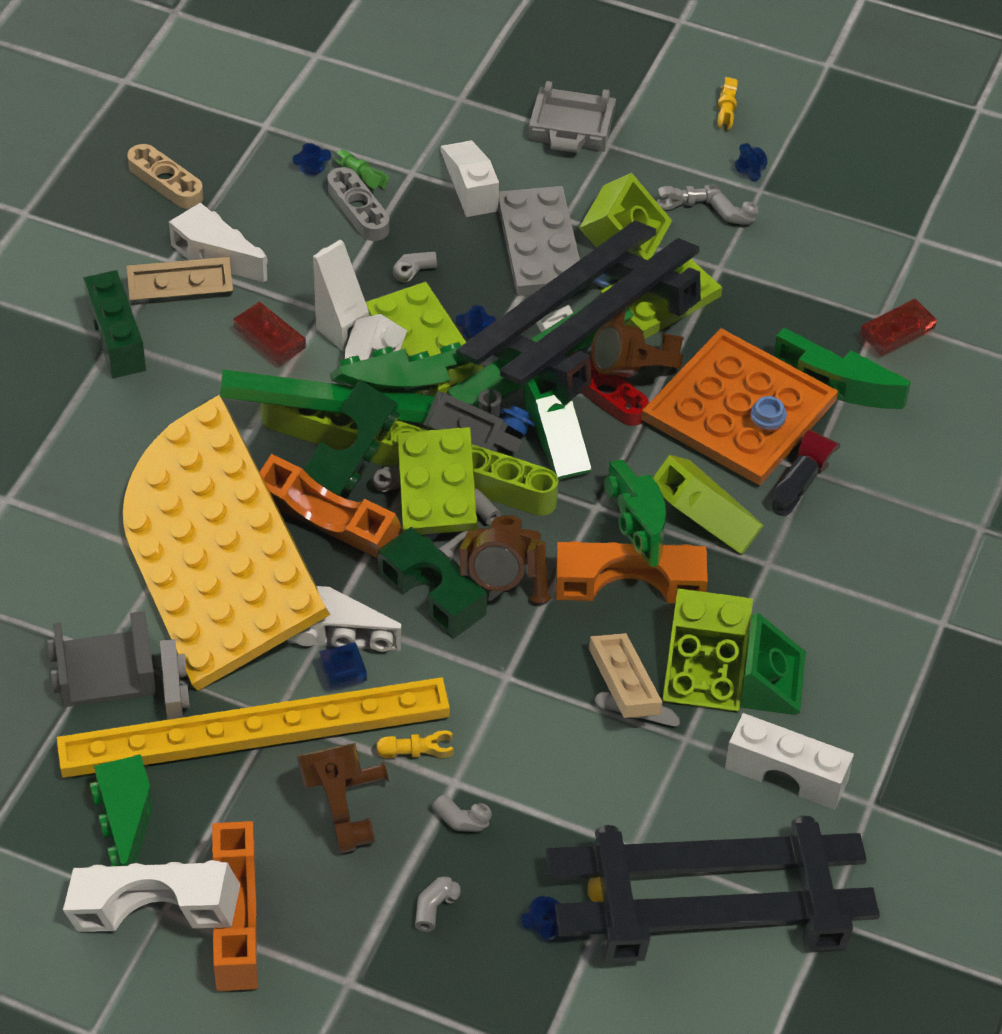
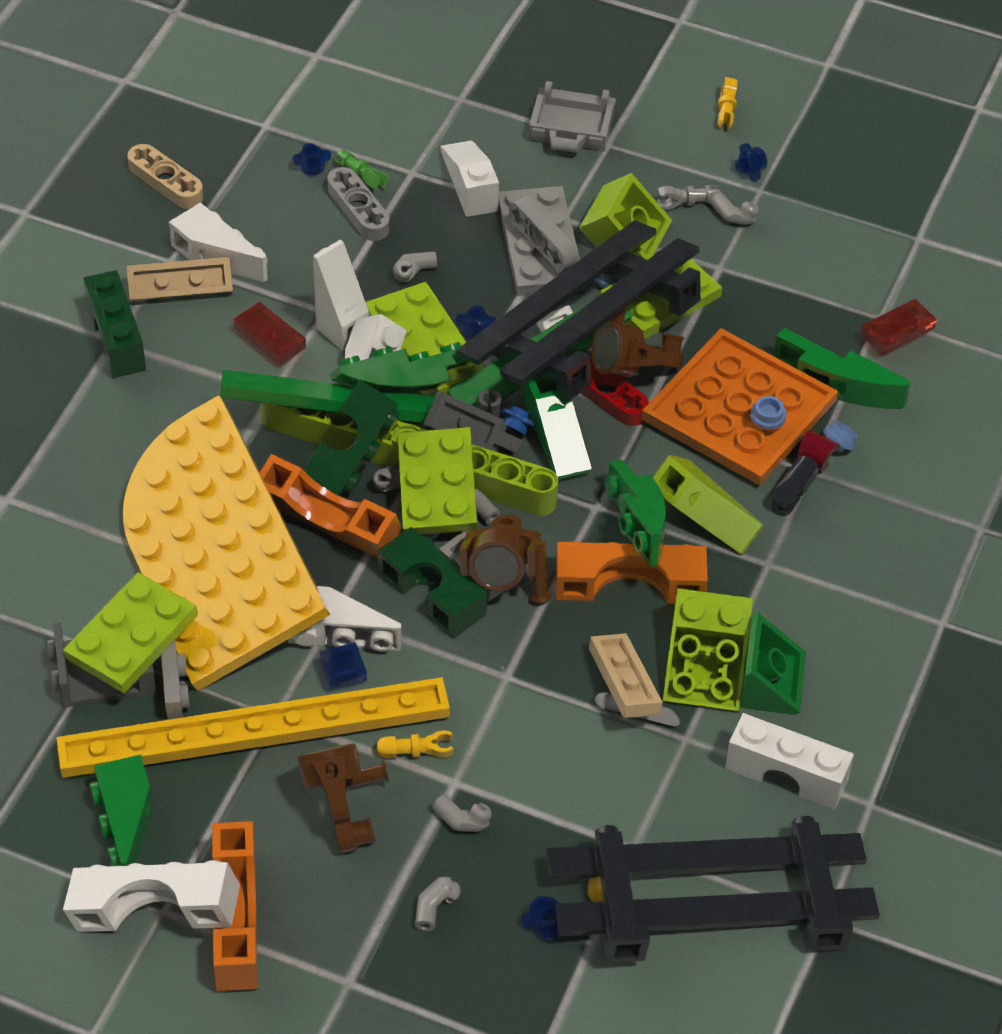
(130, 632): none -> lime plate
(543, 233): none -> light grey beam
(841, 434): none -> medium blue plate

